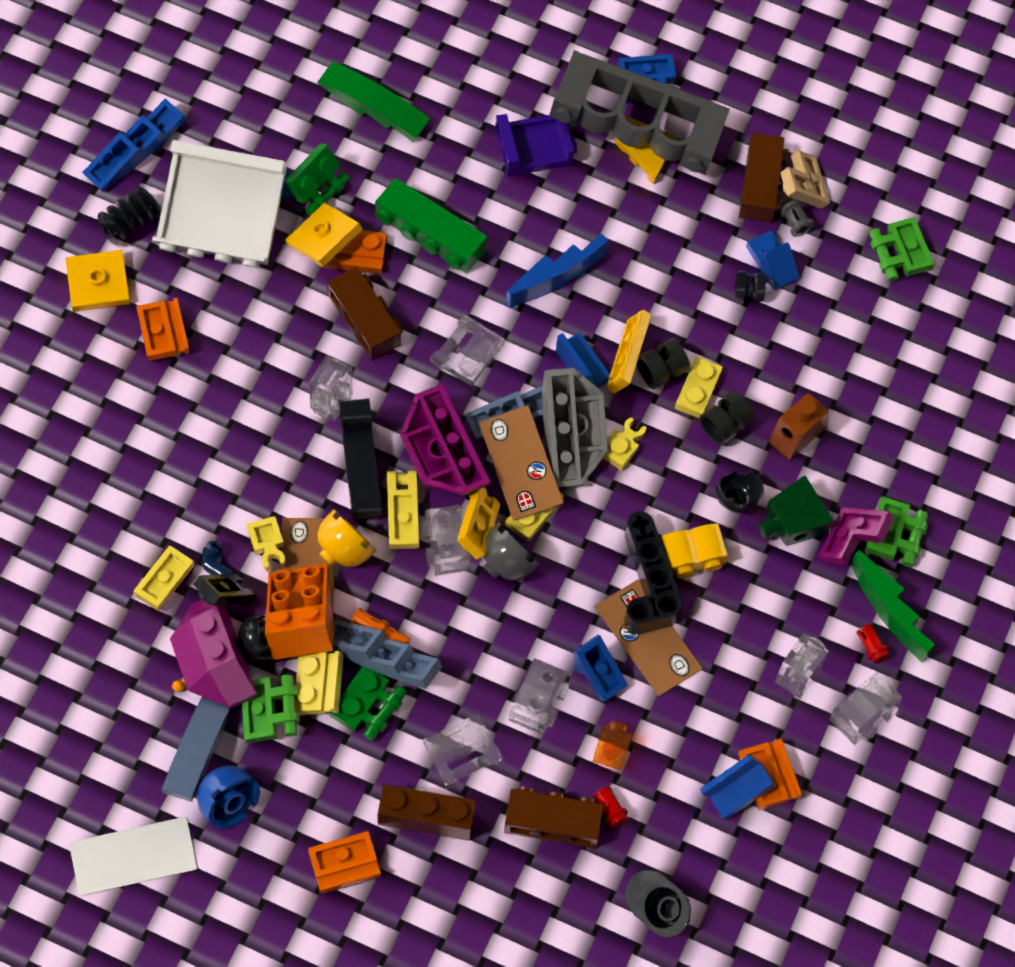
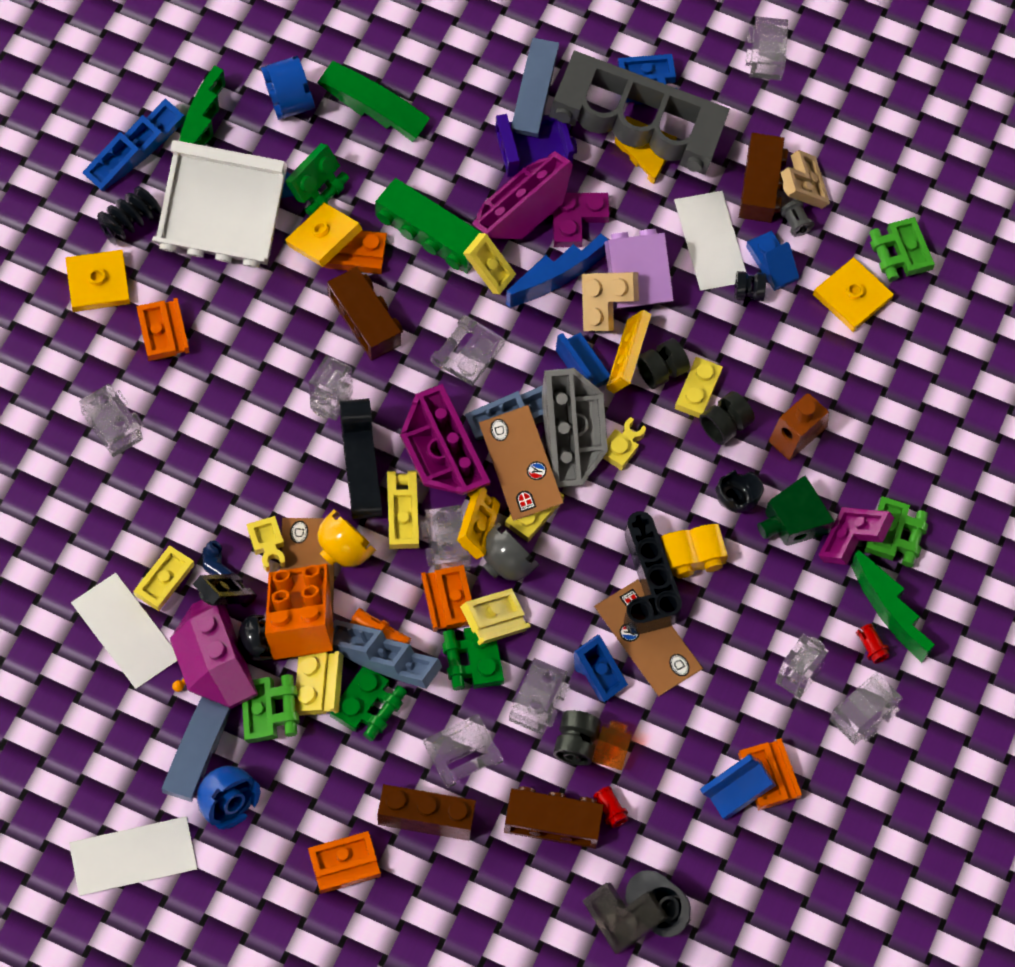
(111, 419): none -> clear brick
(125, 630): none -> white sticker
(205, 105): none -> green slope
(288, 87): none -> blue brick
(444, 594): none -> orange plate
(483, 661): none -> green plate
(489, 263): none -> light yellow plate
(495, 616): none -> light yellow plate
(525, 199): none -> magenta wedge
(535, 87): none -> sand blue slope
(575, 210): none -> magenta plate
(577, 738): none -> pearl dark grey wheel
(600, 292): none -> tan plate
(624, 924): none -> clear smoke plate
(646, 256): none -> lavender brick
(710, 239): none -> white sticker
(768, 48): none -> clear brick
(853, 294): none -> yellow plate

